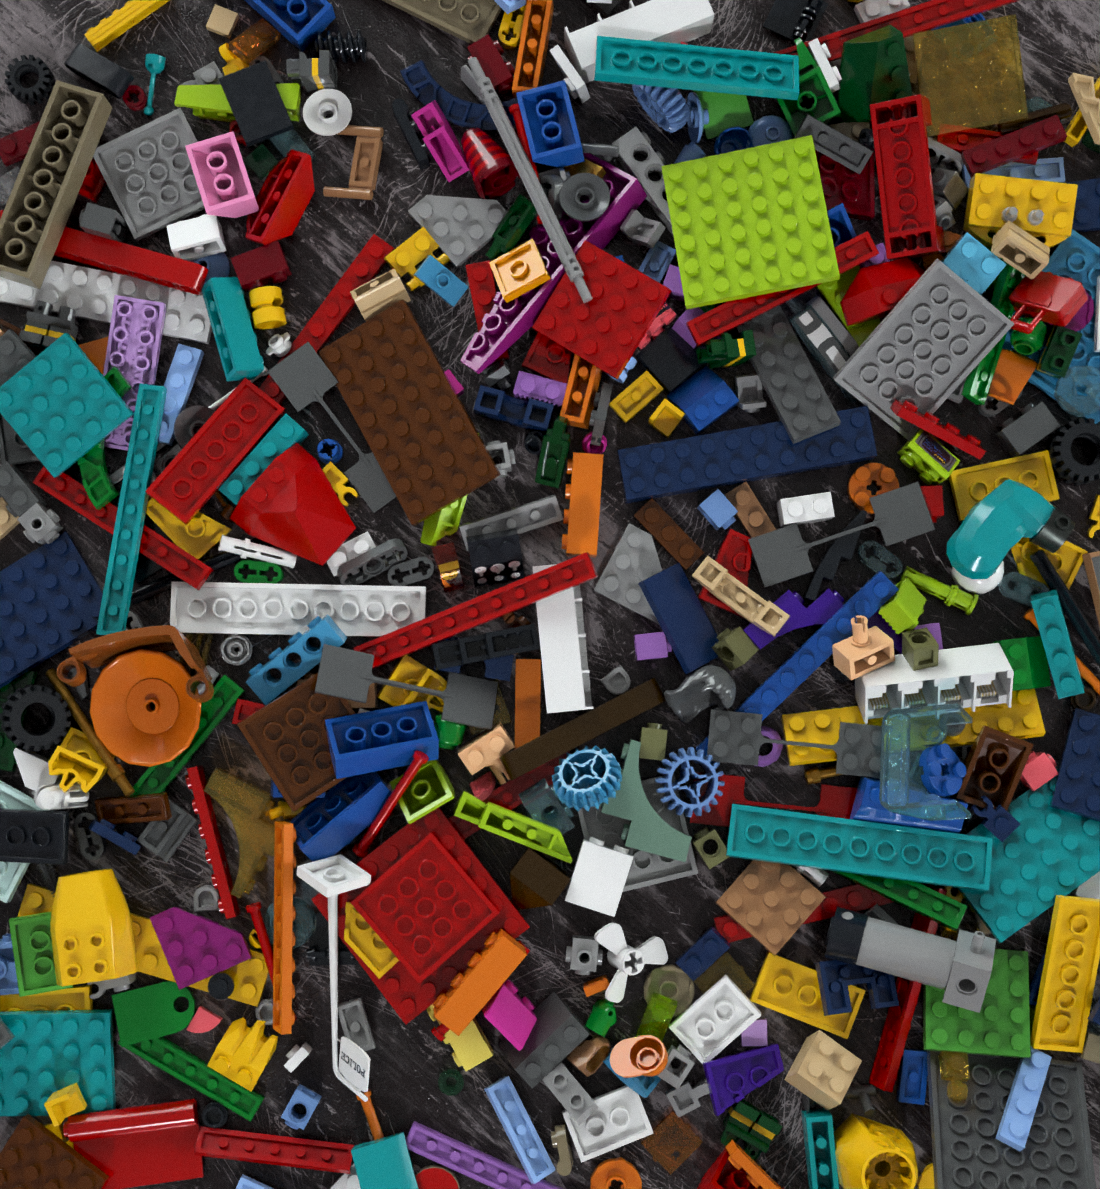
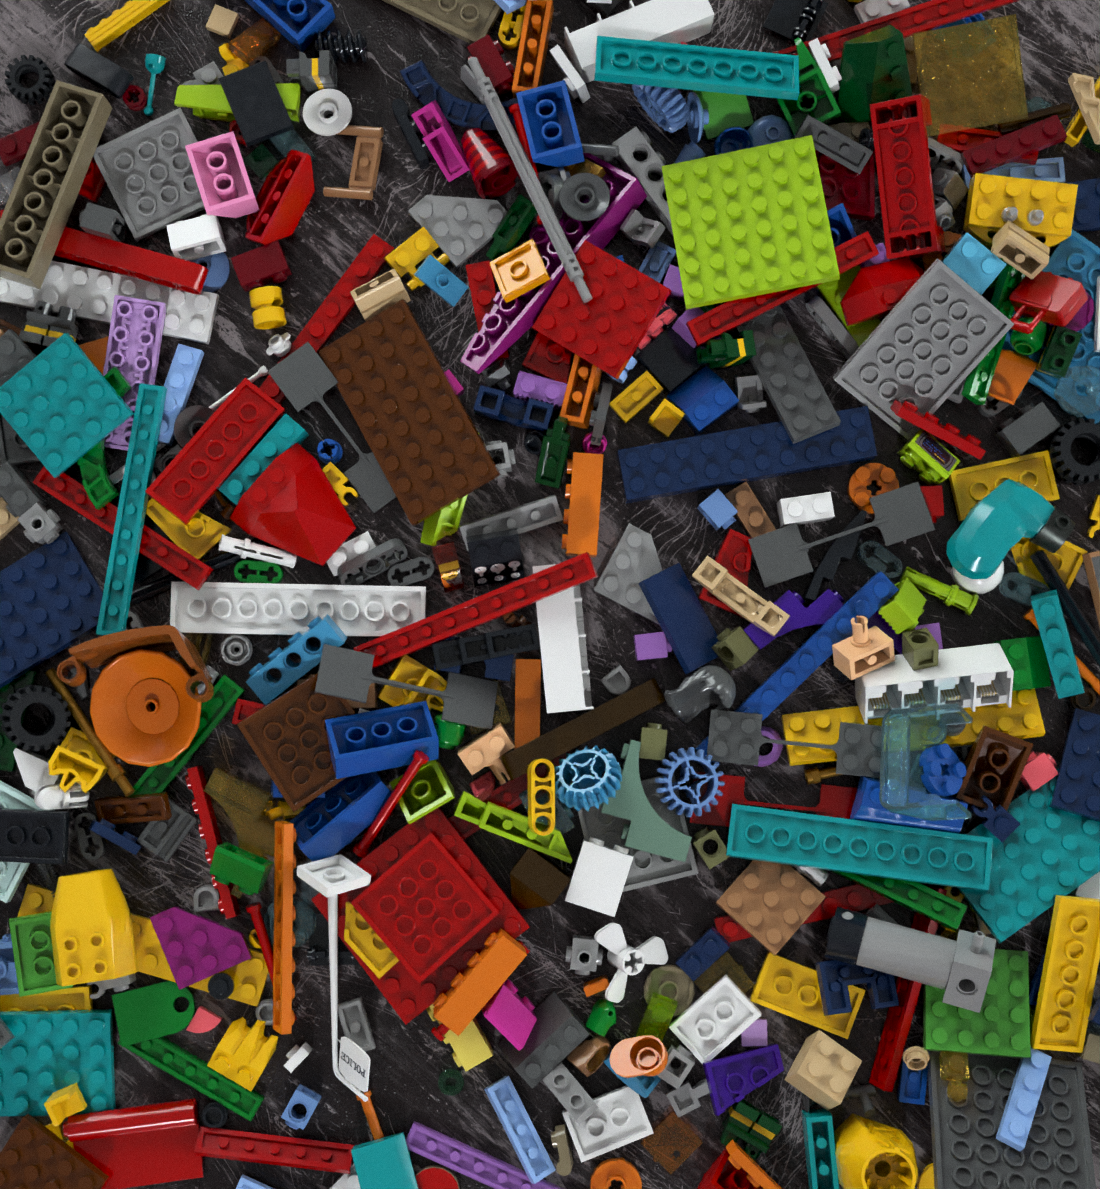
(232, 328): teal brick -> none
(240, 868): none -> green slope
(546, 809): none -> yellow beam
(668, 534): reddish brown plate -> none
(822, 344): slope -> none
(916, 1058): none -> tan plate

